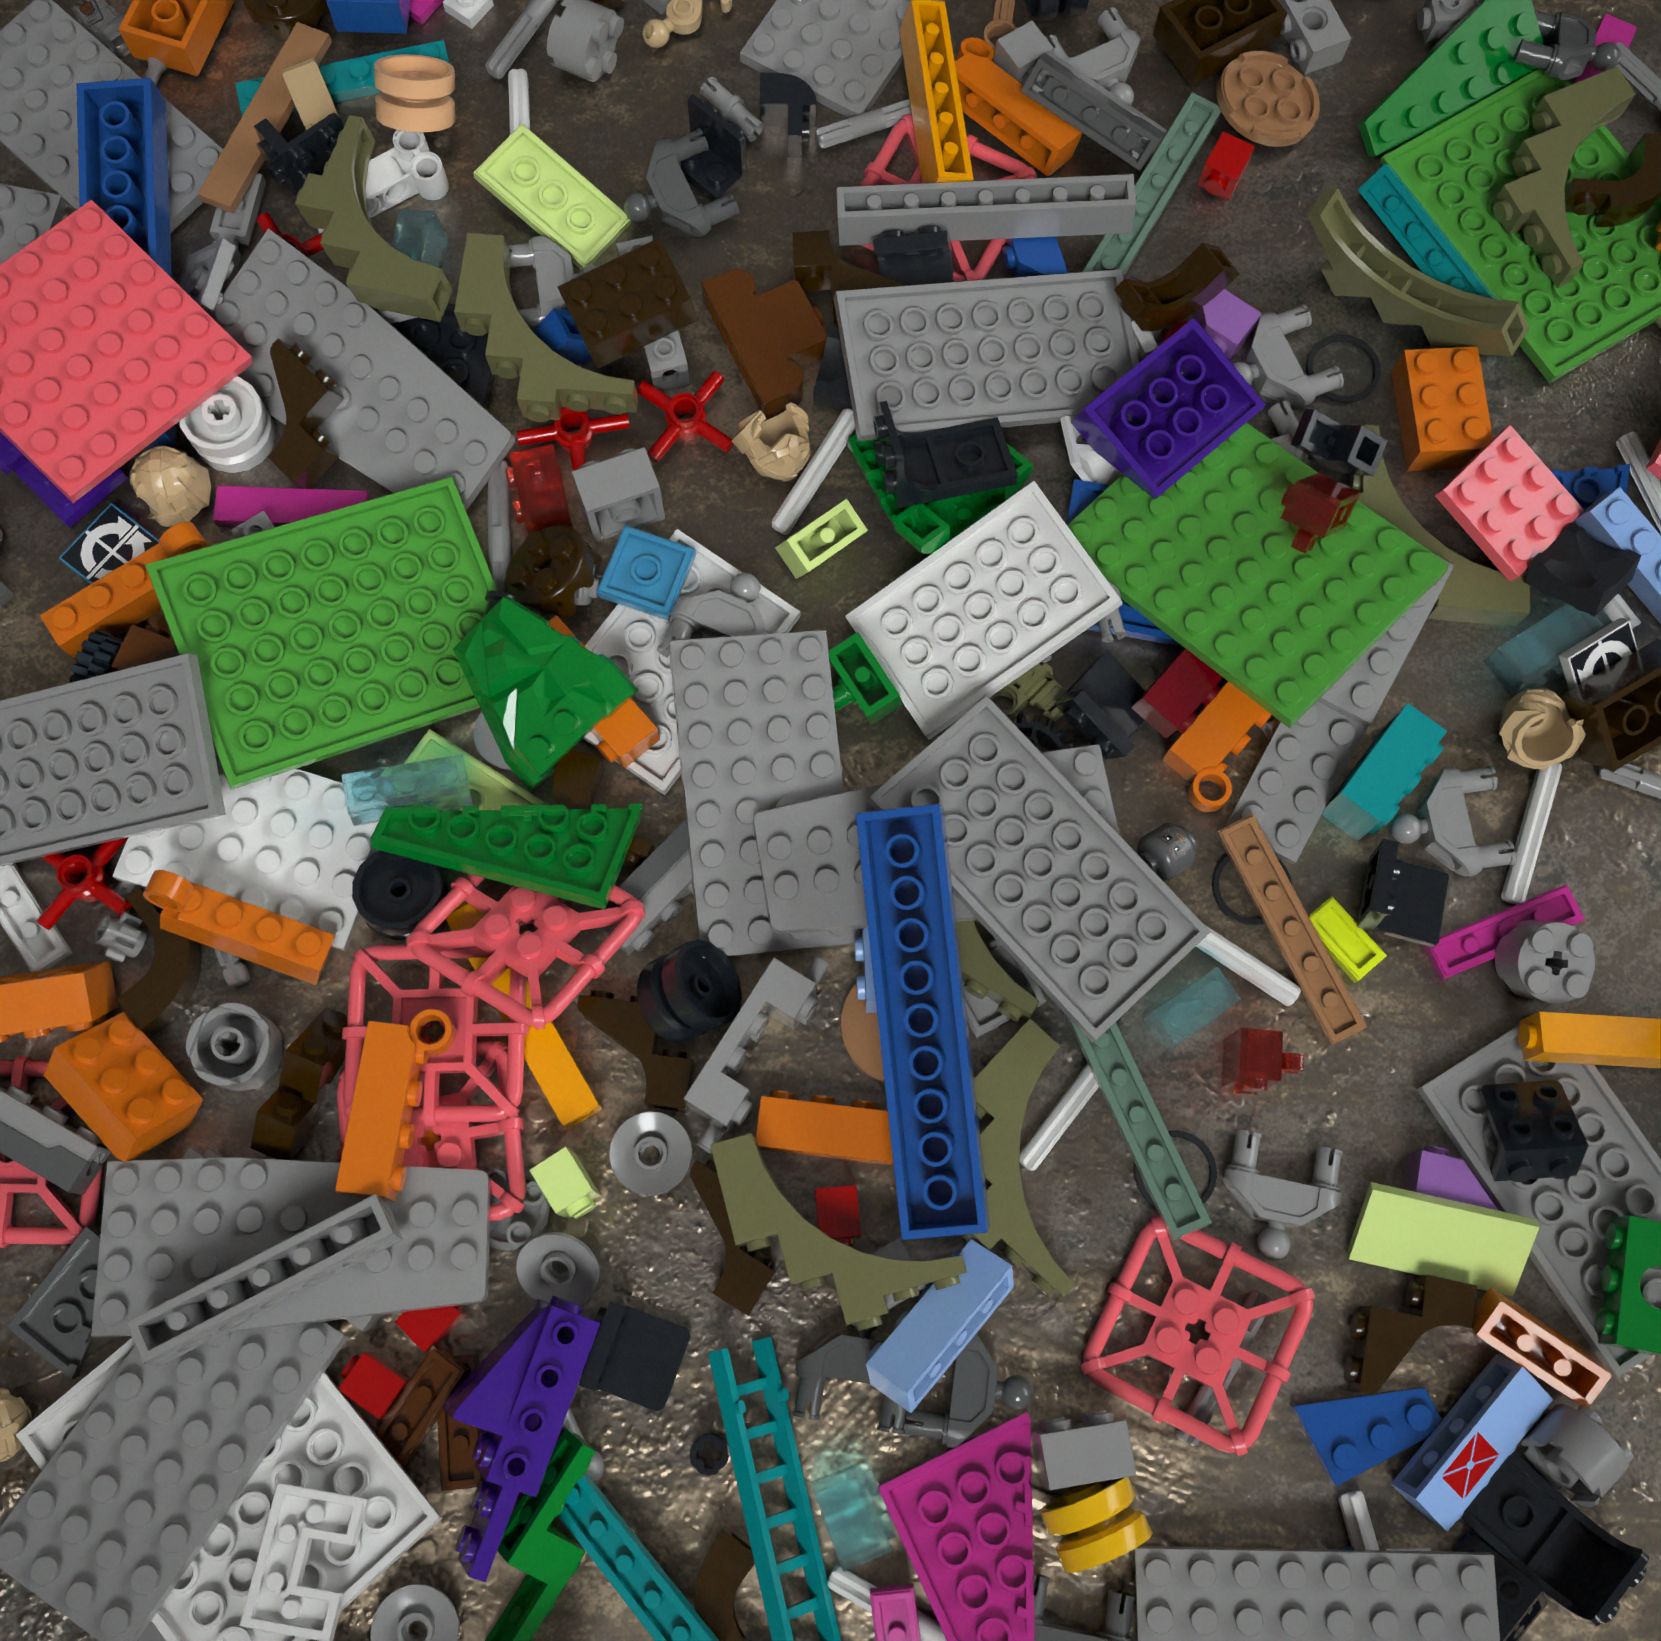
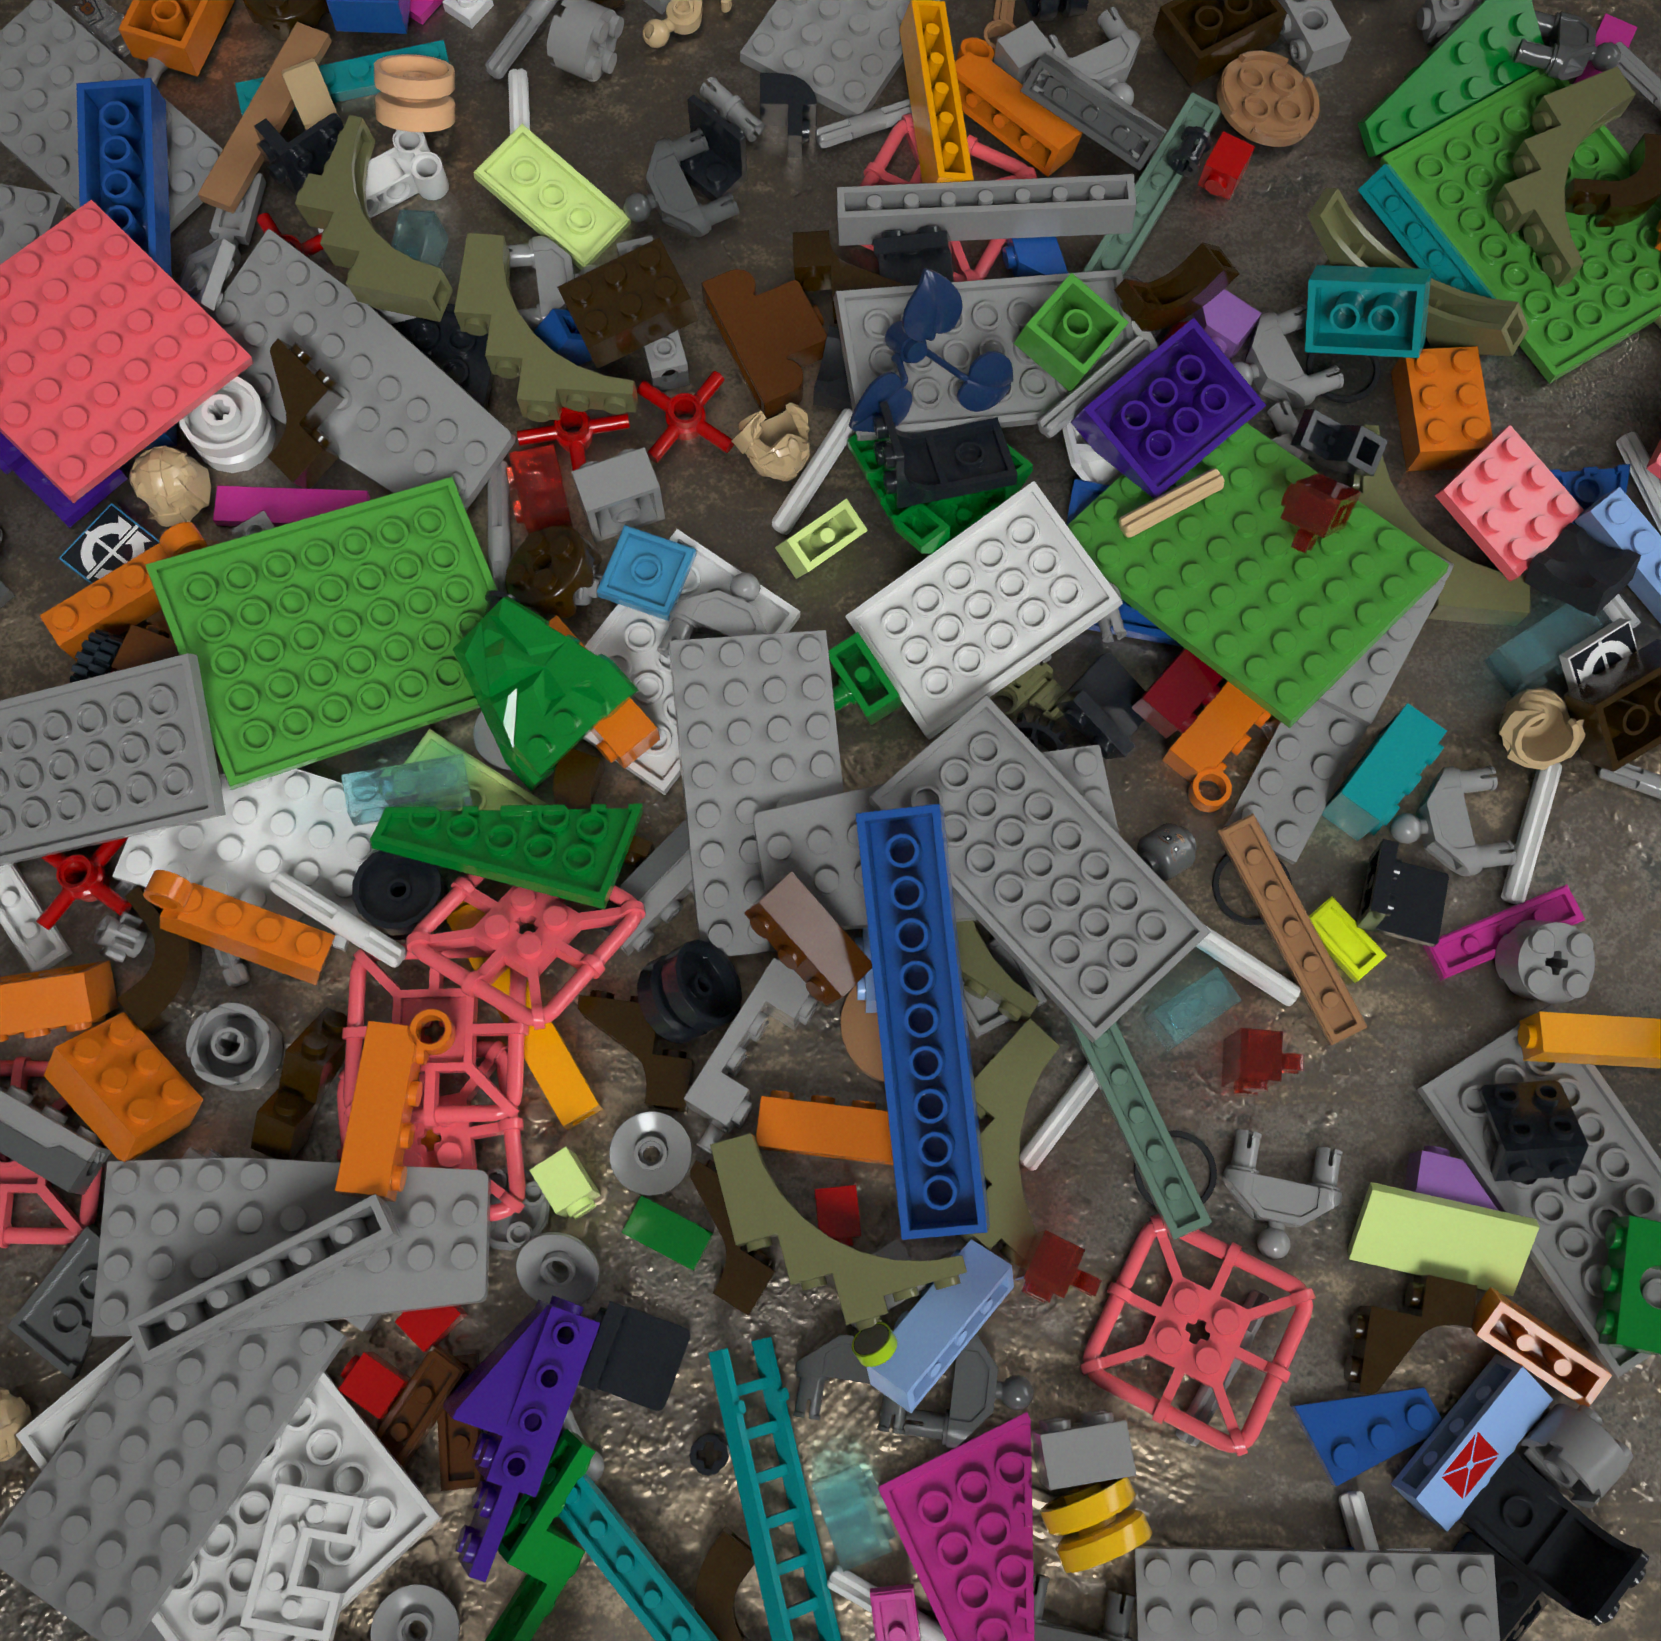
(338, 919): none -> white axle
(668, 1233): none -> green slope
(808, 939): none -> brick
(874, 1345): none -> tile
(931, 310): none -> dark blue plant
(1052, 1267): none -> clear red brick
(1070, 332): none -> bright green brick
(1093, 386): none -> light grey axle
(1171, 503): none -> tan axle
(1190, 151): none -> black bush
(1367, 311): none -> teal brick

